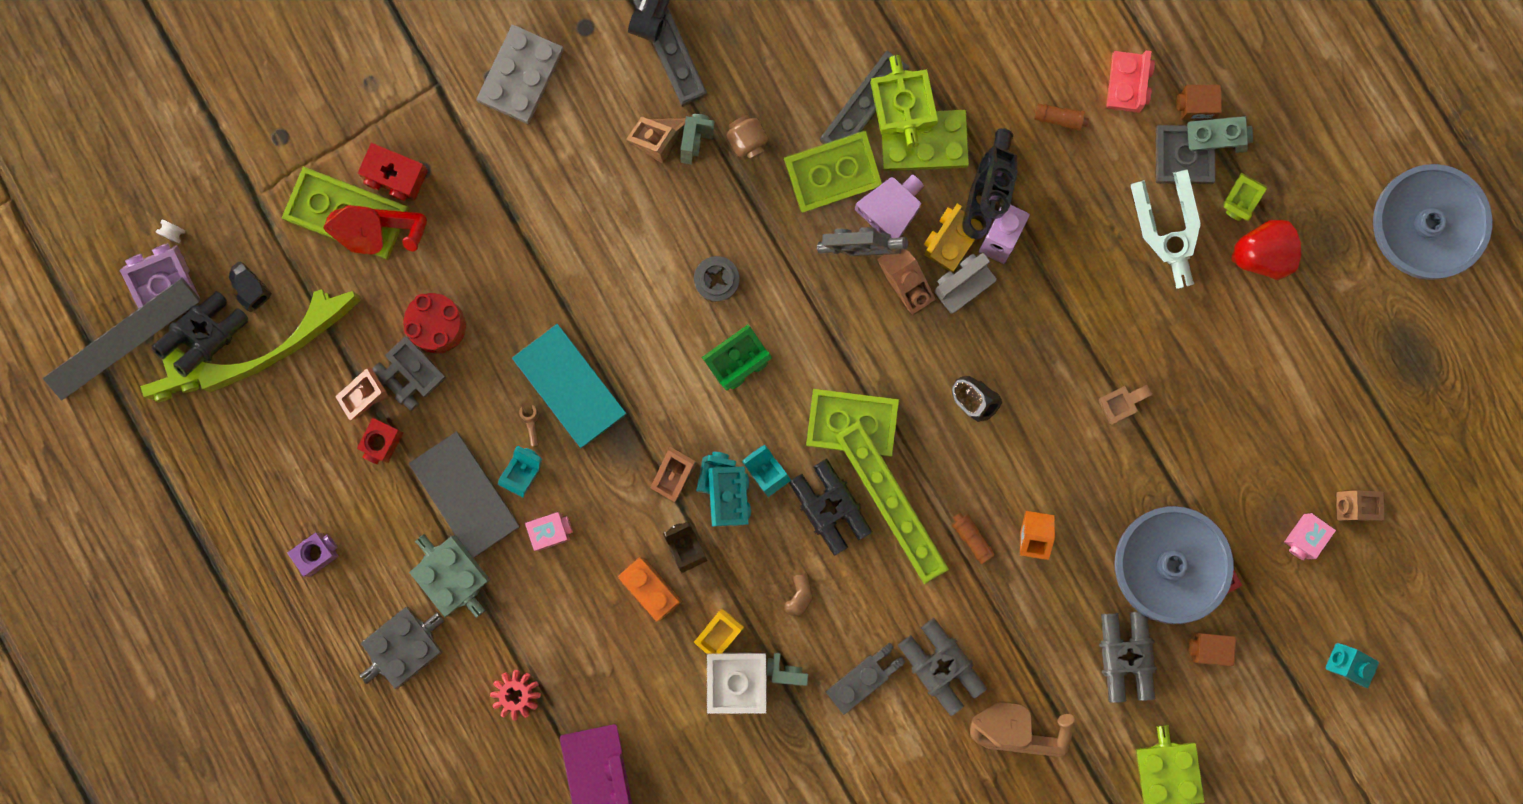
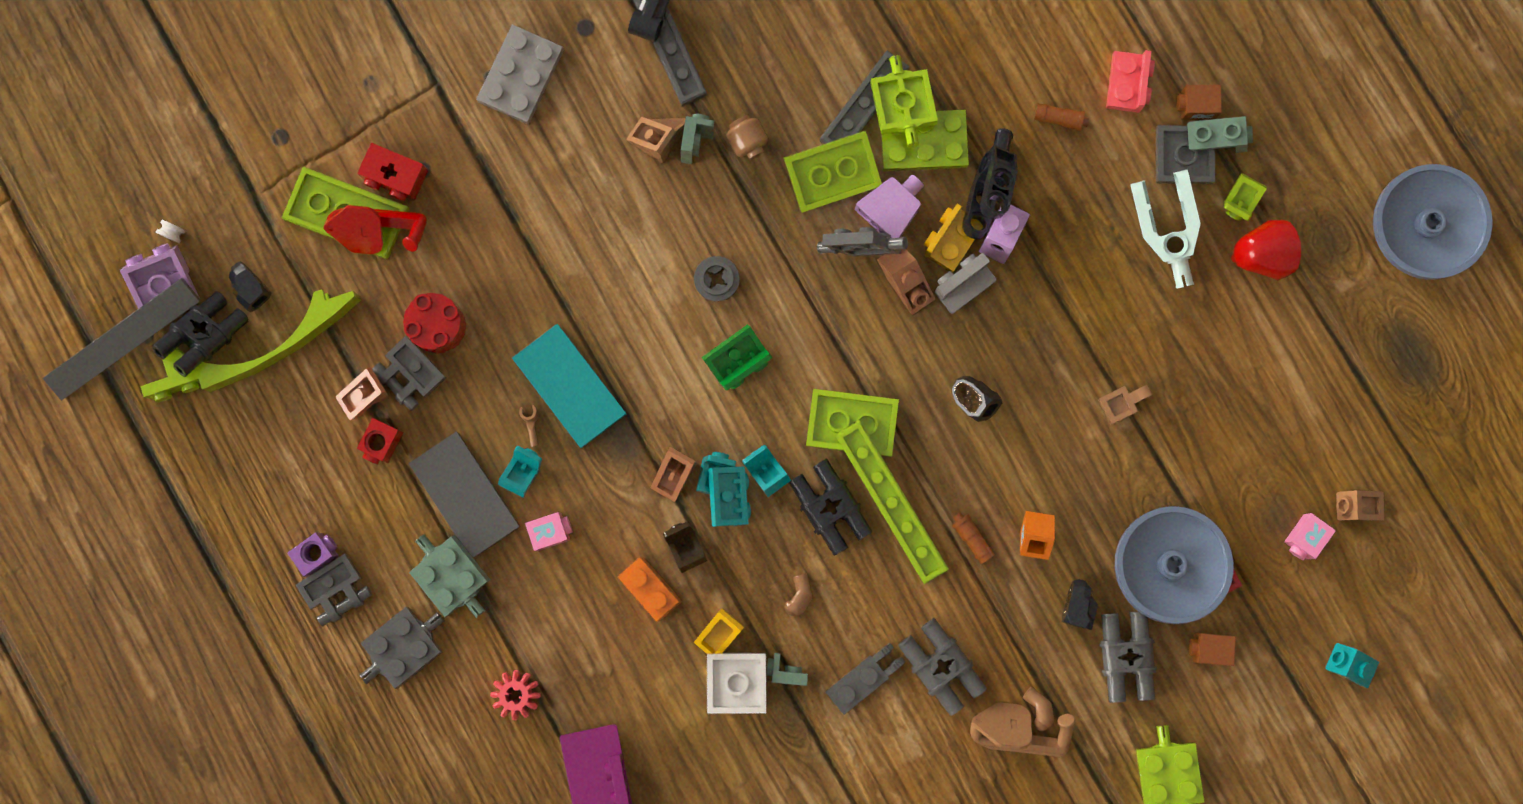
(330, 581): none -> dark grey plate
(1043, 709): none -> medium nougat arm
(1080, 605): none -> black rock

